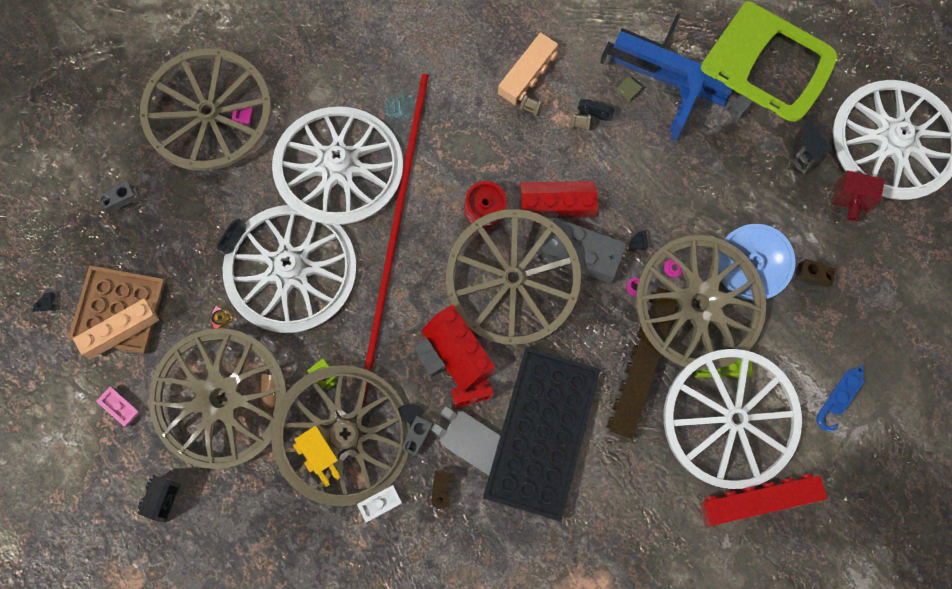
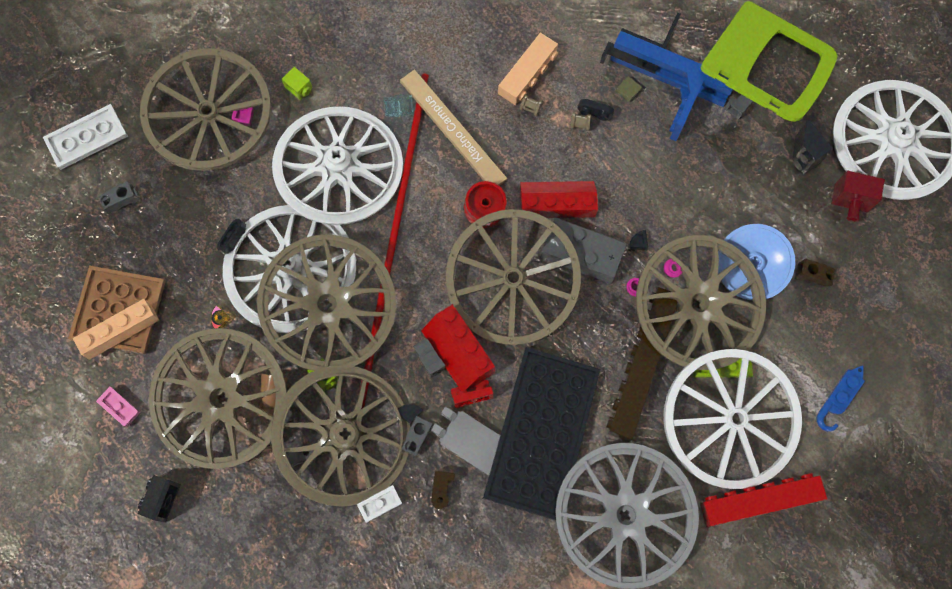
(45, 303): black tile -> none
(85, 137): none -> white plate
(297, 83): none -> lime brick
(317, 453): yellow hinge -> none
(331, 291): none -> dark tan wheel
(452, 128): none -> tan tile
(637, 511): none -> light grey wheel

